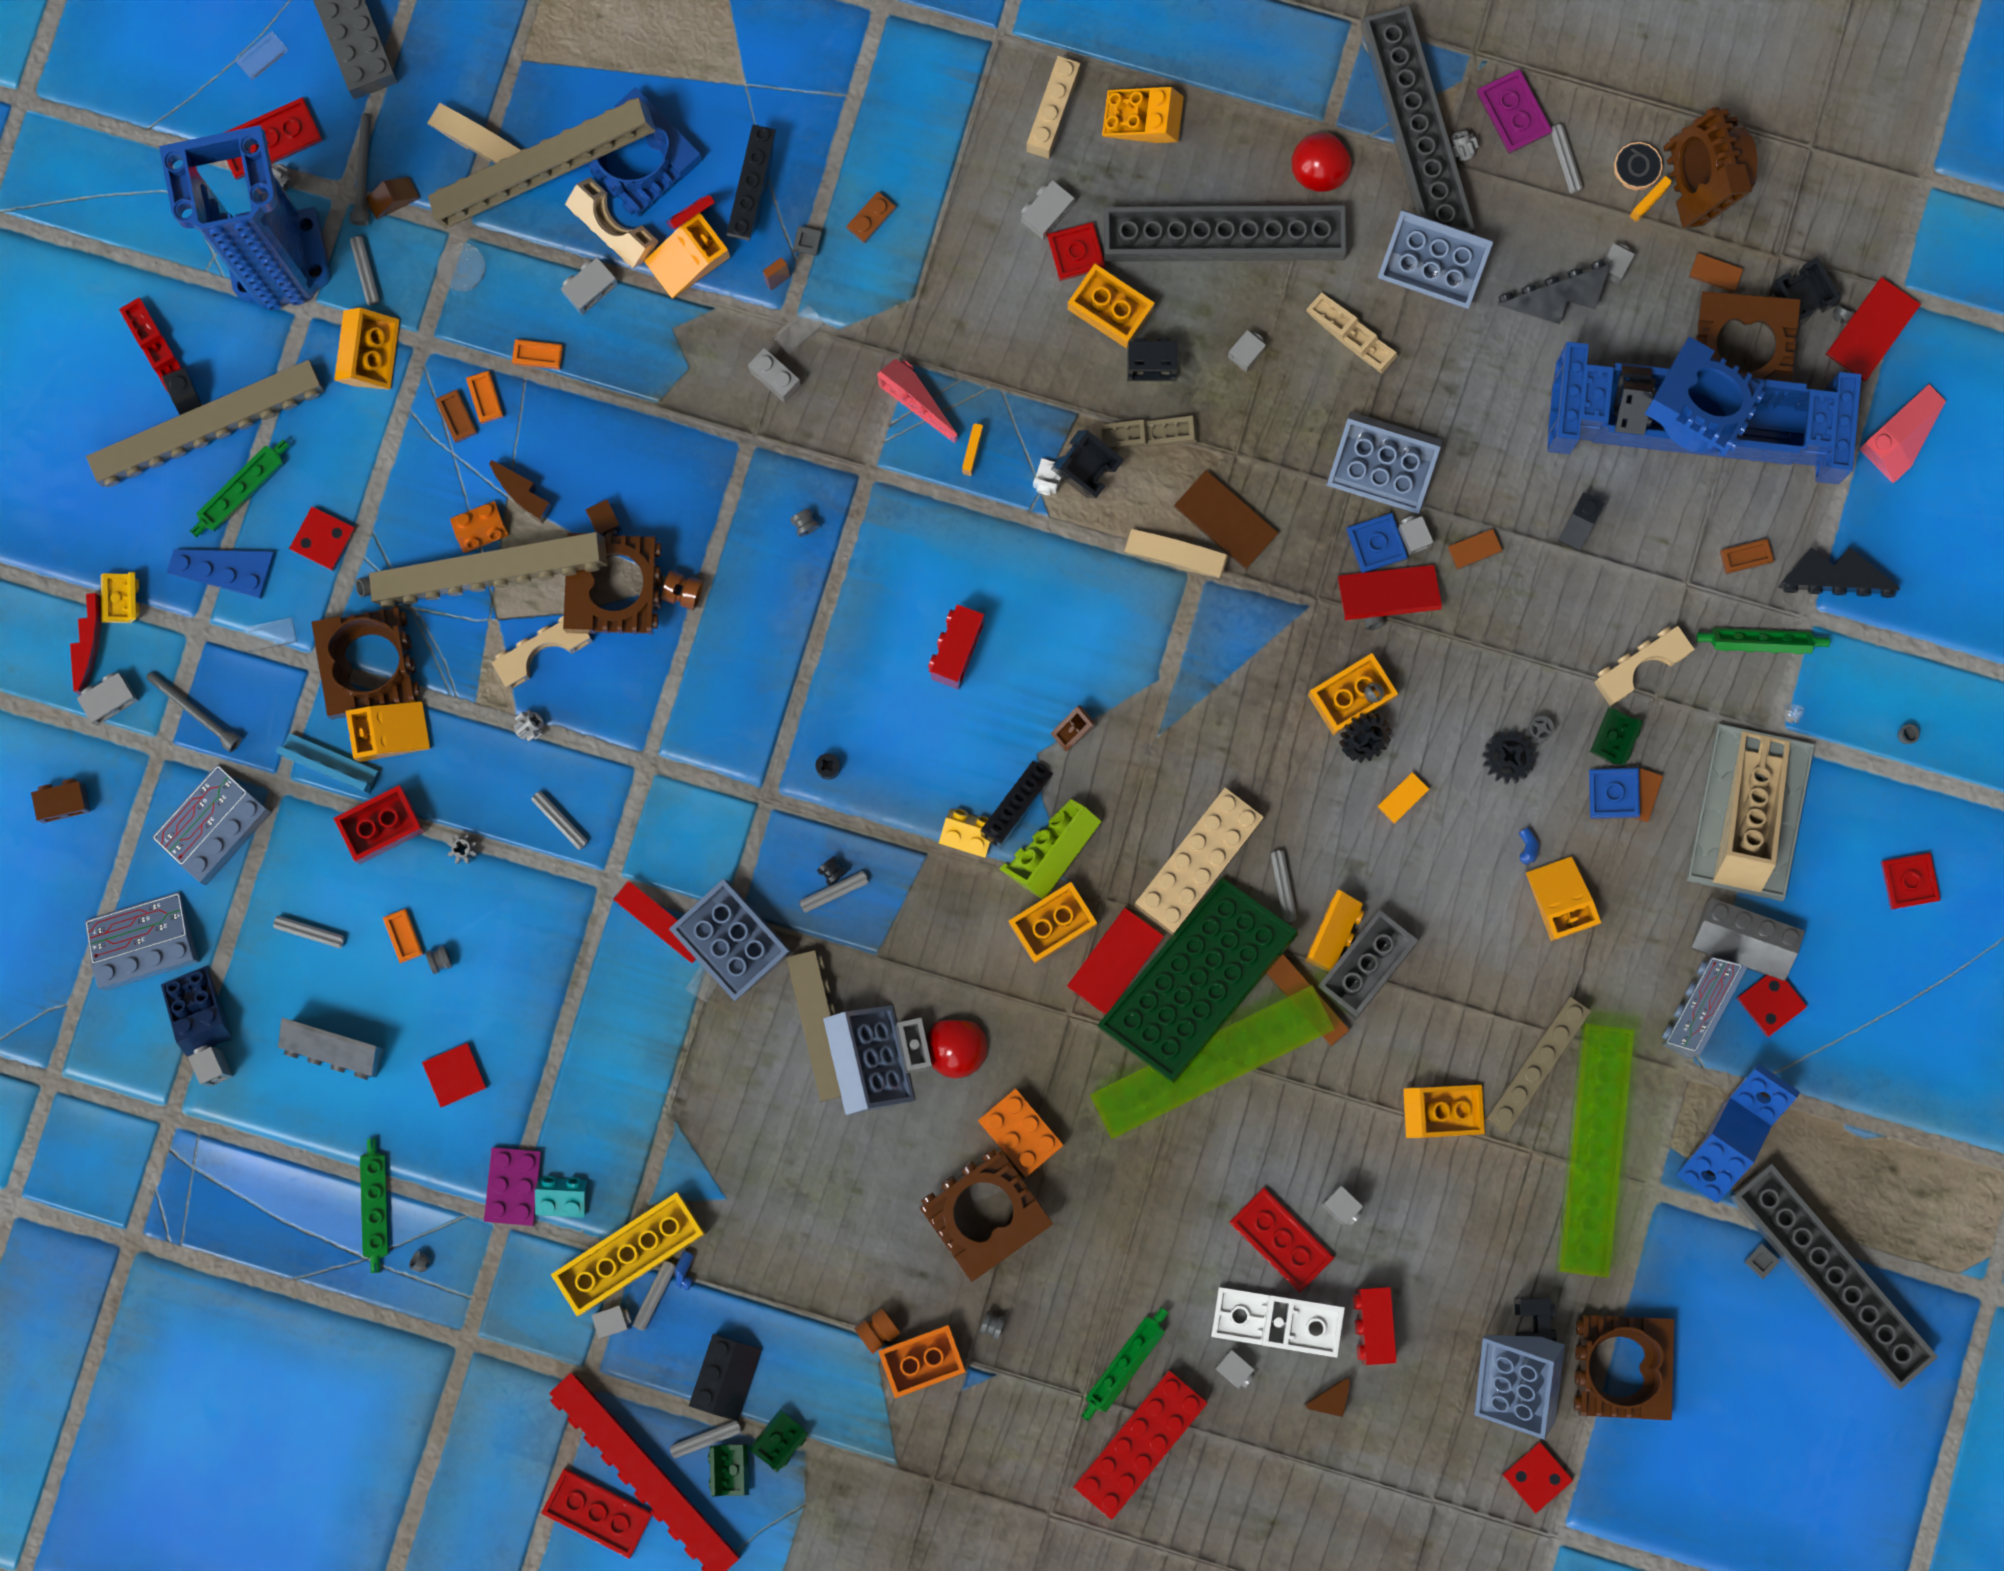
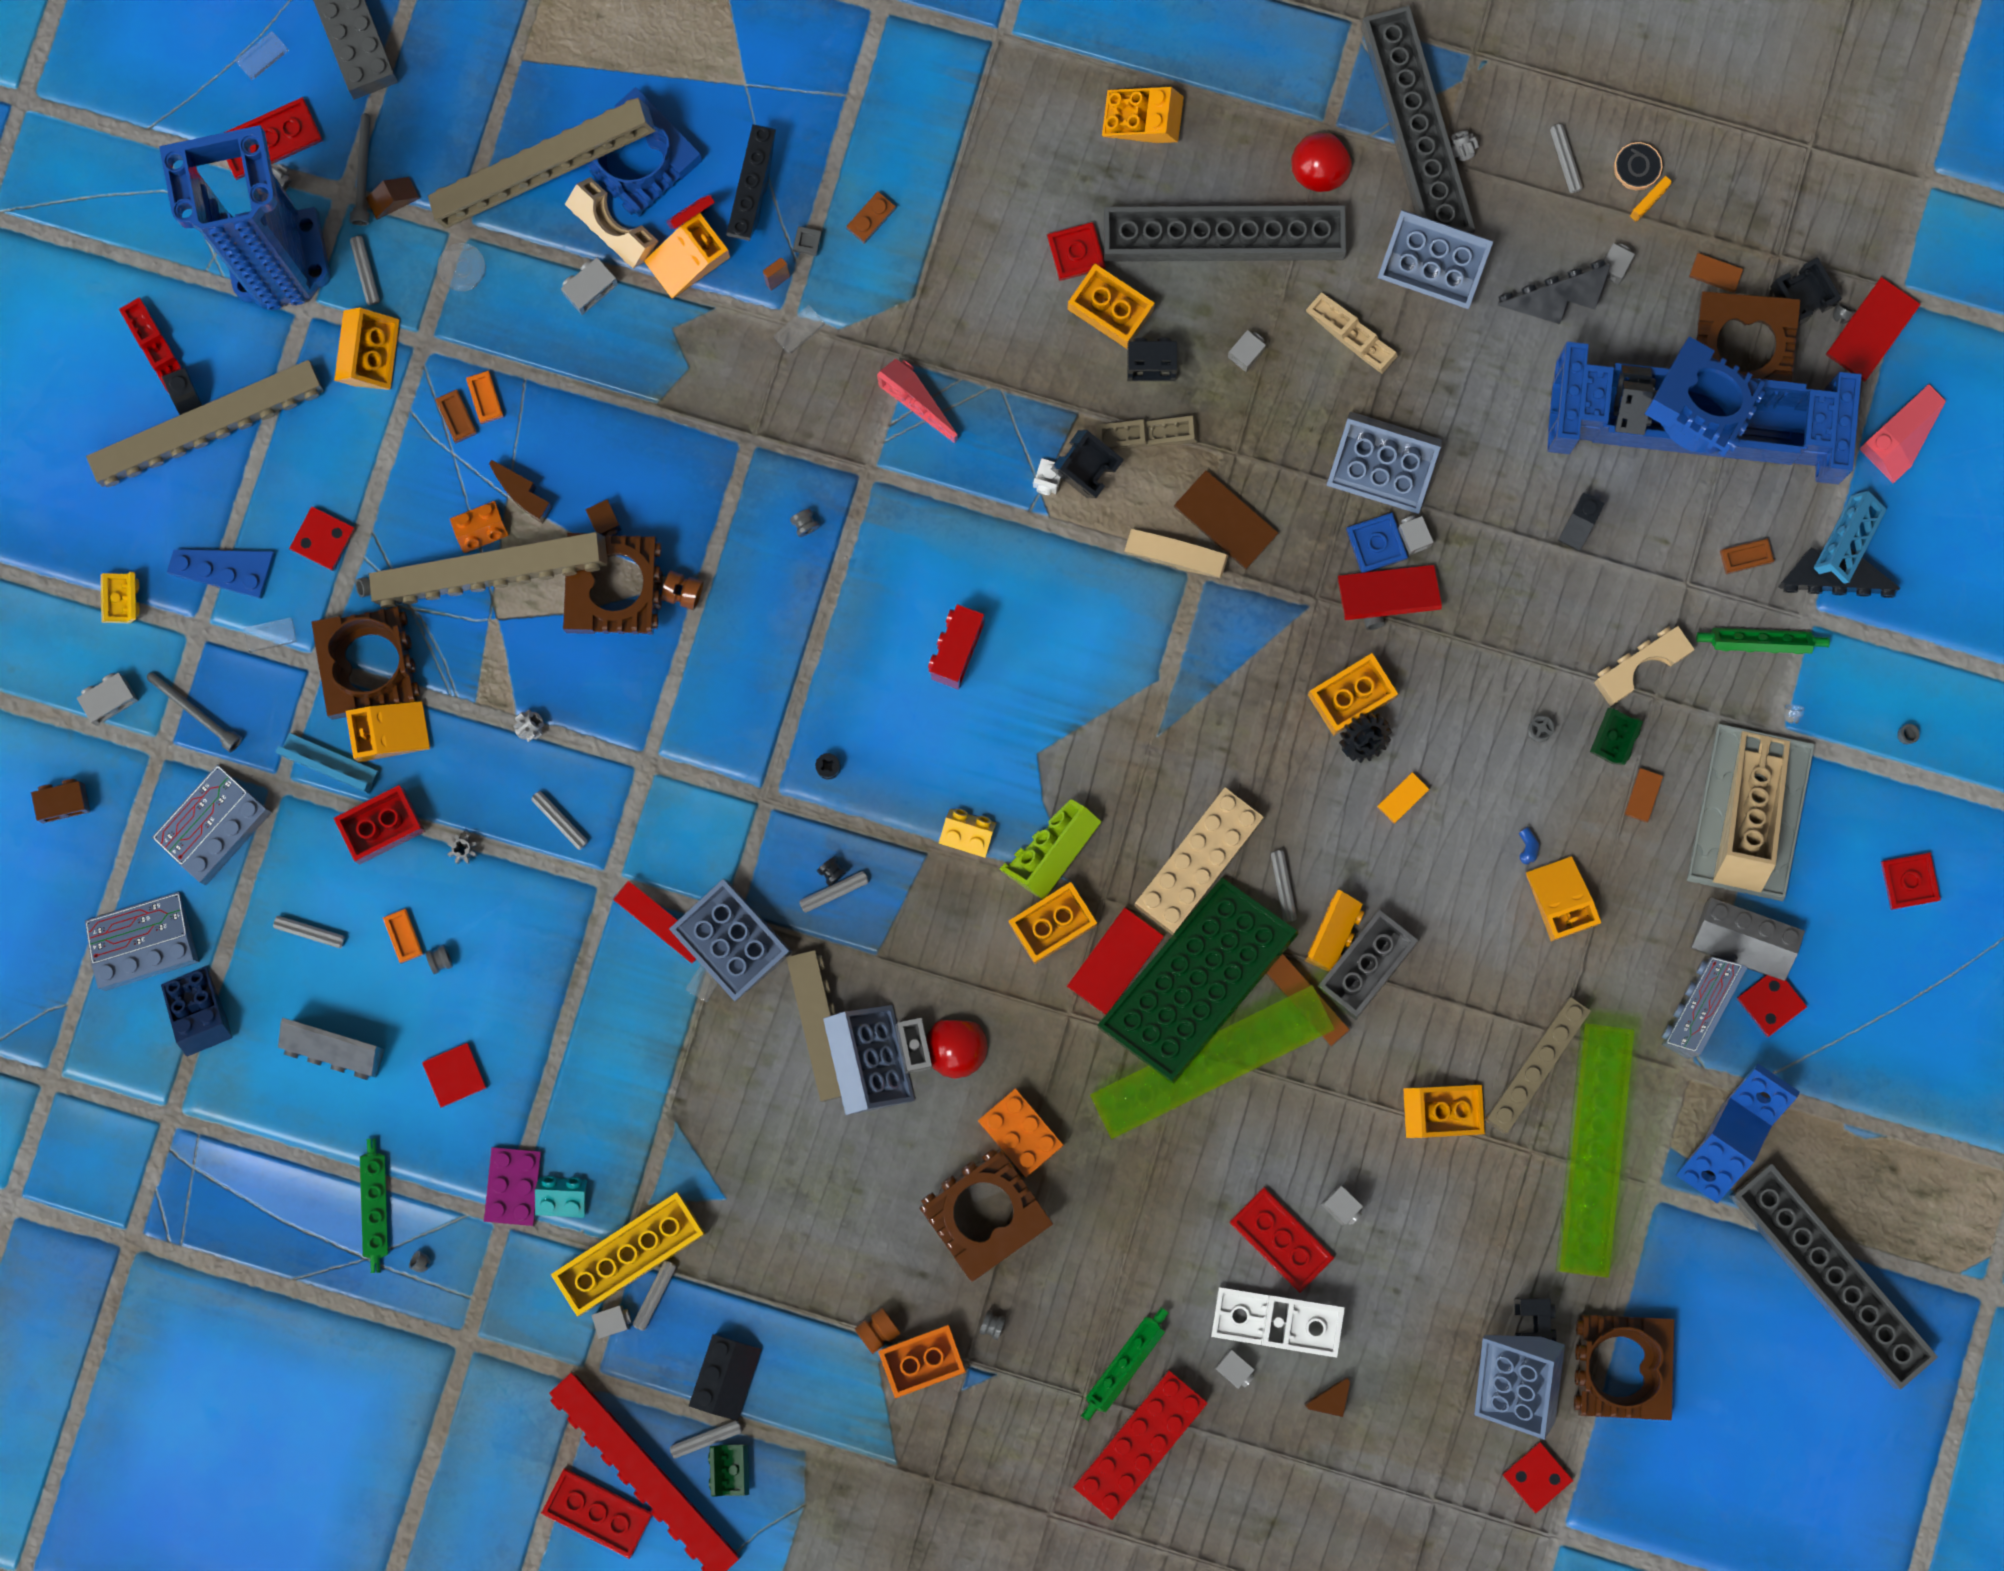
(85, 652): red slope -> none
(210, 1066): light grey brick -> none
(239, 488): green plate -> none
(471, 135): tan slope -> none
(515, 665): tan arch -> none
(537, 354): orange tile -> none
(681, 1271): blue arm -> none
(774, 375): light grey brick -> none
(779, 1441): dark green bracket -> none
(972, 449): light orange tile -> none
(1016, 805): black slope -> none
(1047, 209): light grey brick -> none
(1053, 106): tan arch -> none
(1073, 728): reddish brown slope -> none
(1369, 694): dark grey hinge -> none
(1375, 1326): red brick -> none
(1474, 549): dark orange tile -> none
(1514, 111): magenta plate -> none
(1514, 765): black gear -> none
(1614, 793): blue tile -> none
(1712, 166): reddish brown hose -> none
(1761, 1261): dark grey plate -> none
(1848, 530): none -> dark azure fence

